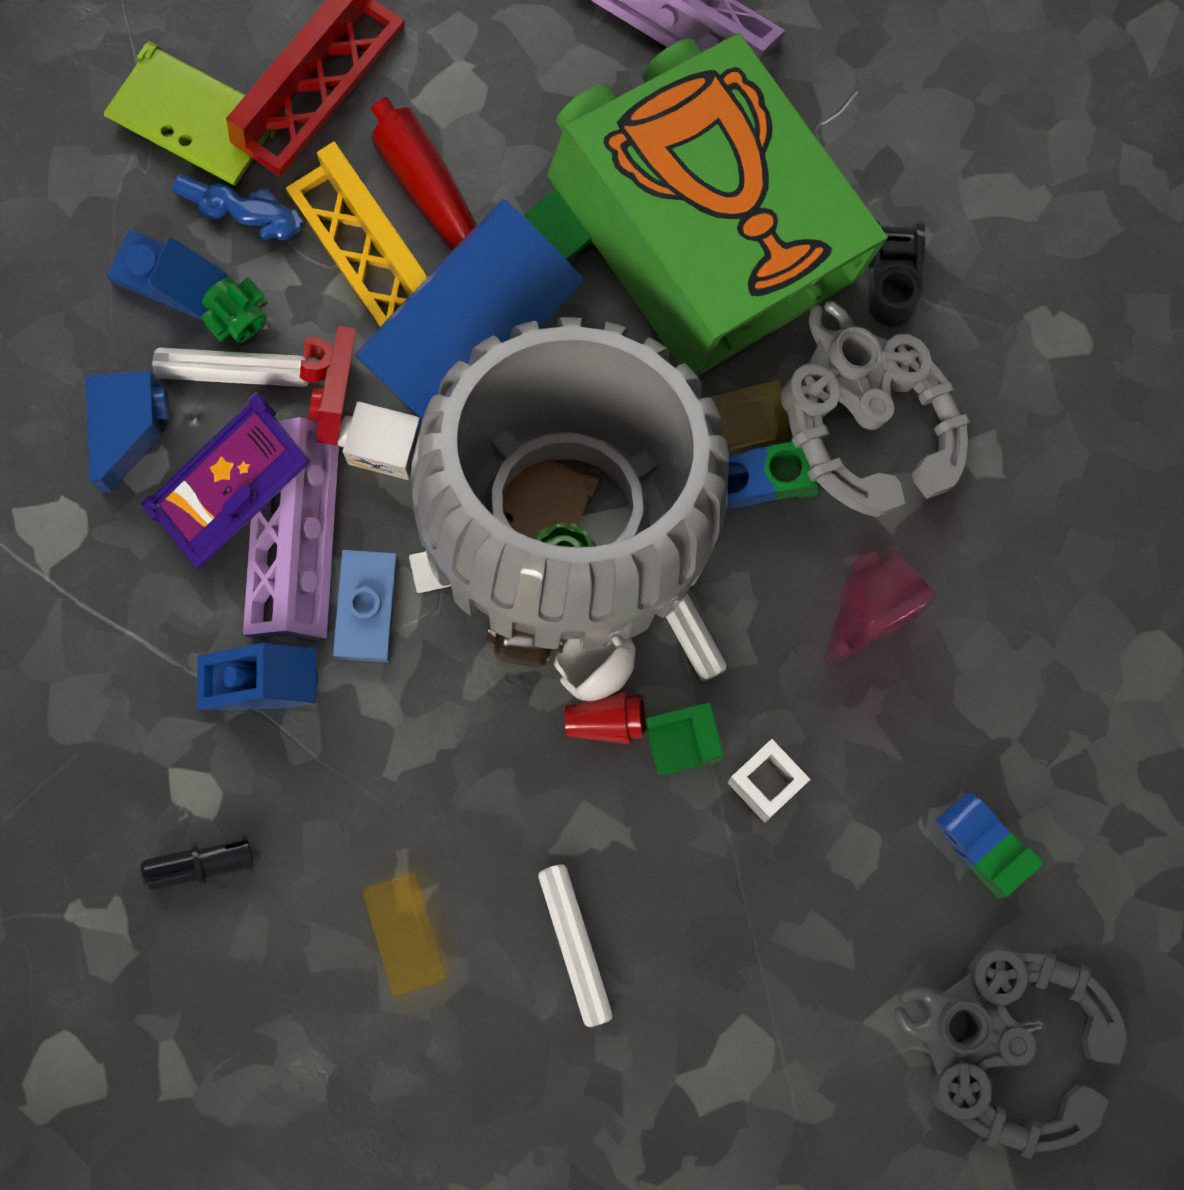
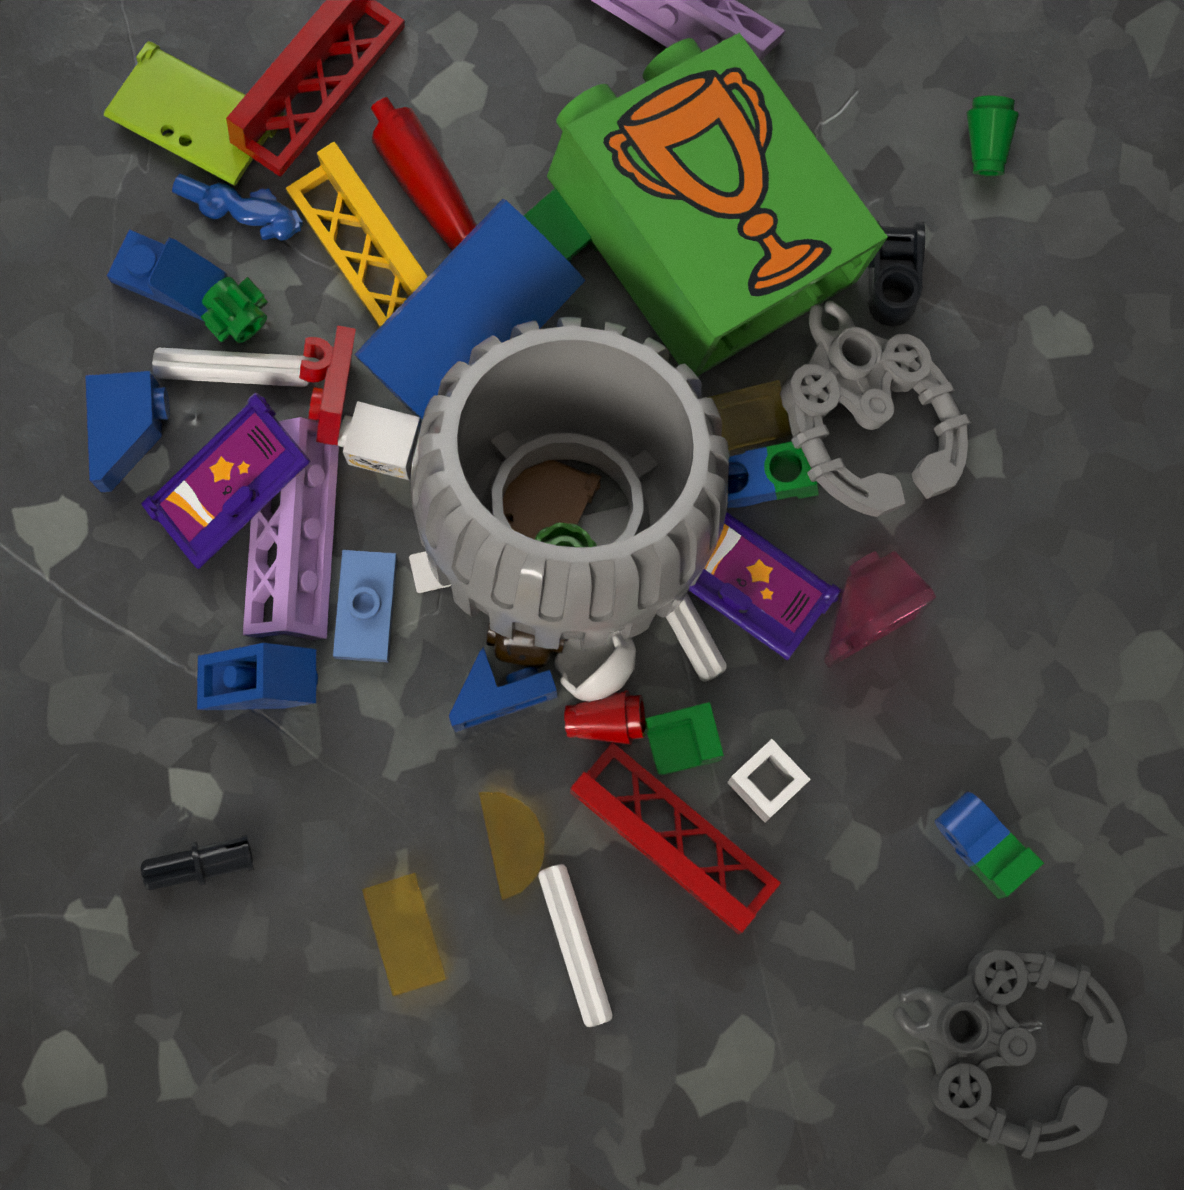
(484, 701): none -> blue slope
(514, 841): none -> clear yellow tile
(661, 852): none -> red fence
(773, 588): none -> door
(991, 133): none -> green cone

